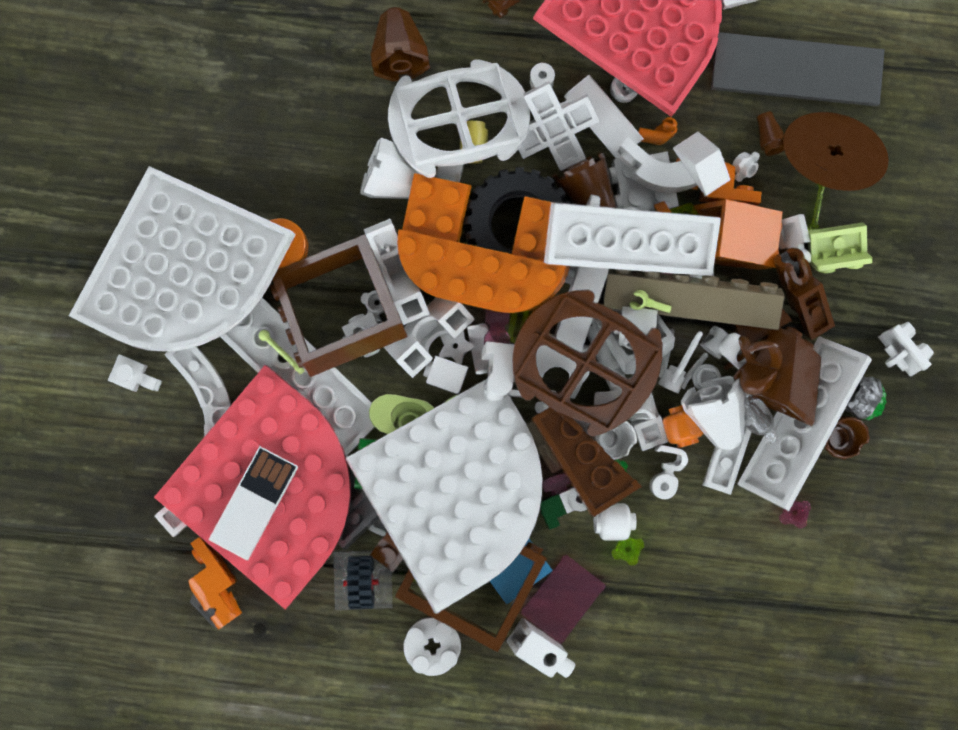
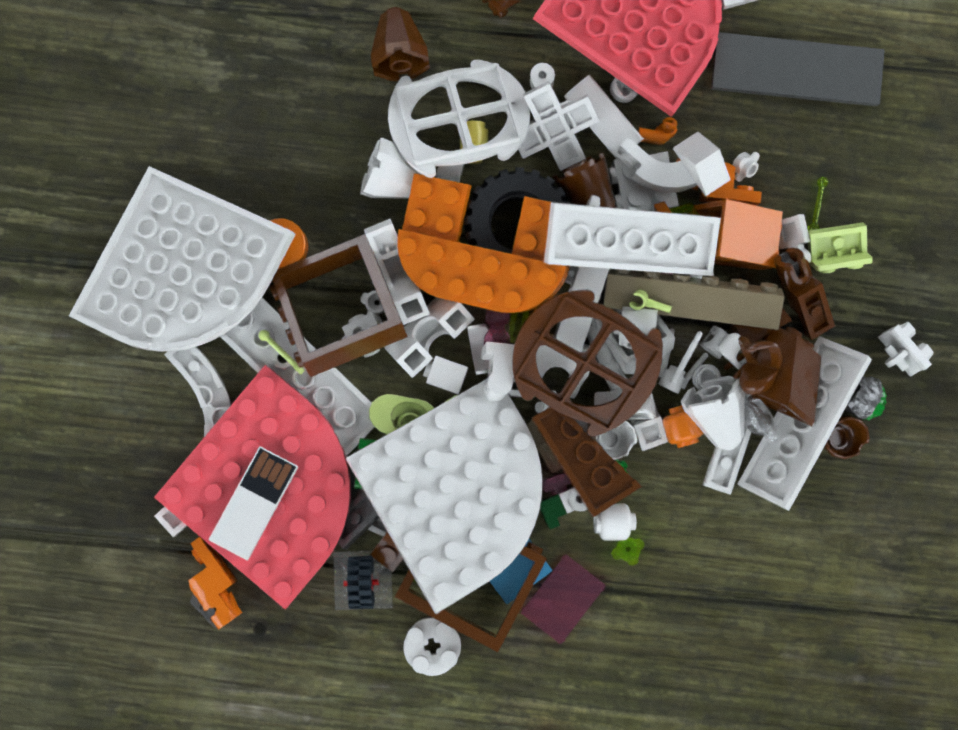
(131, 374): white plate -> none
(458, 353): white plate -> none
(539, 650): white torso -> none
(665, 483): white leg -> none
(770, 134): reddish brown cone -> none
(802, 514): clear pink plate -> none
(809, 151): reddish brown piece -> none

